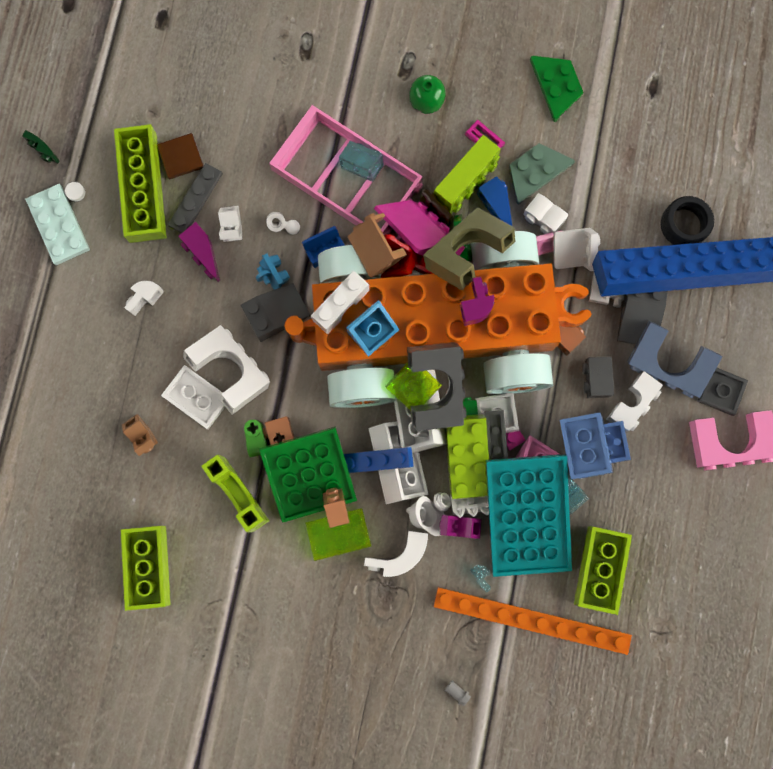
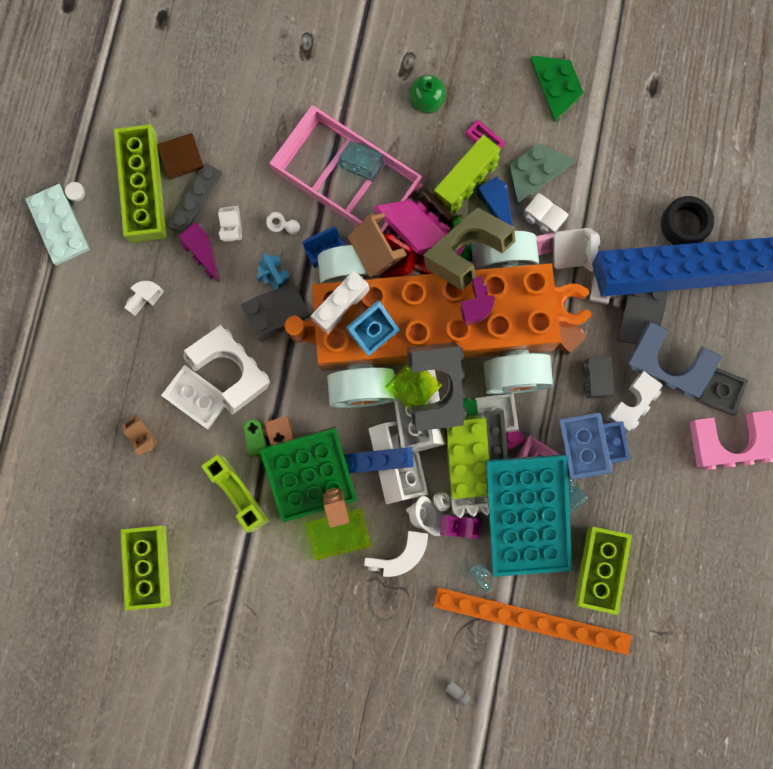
(40, 146): dark green slope -> none

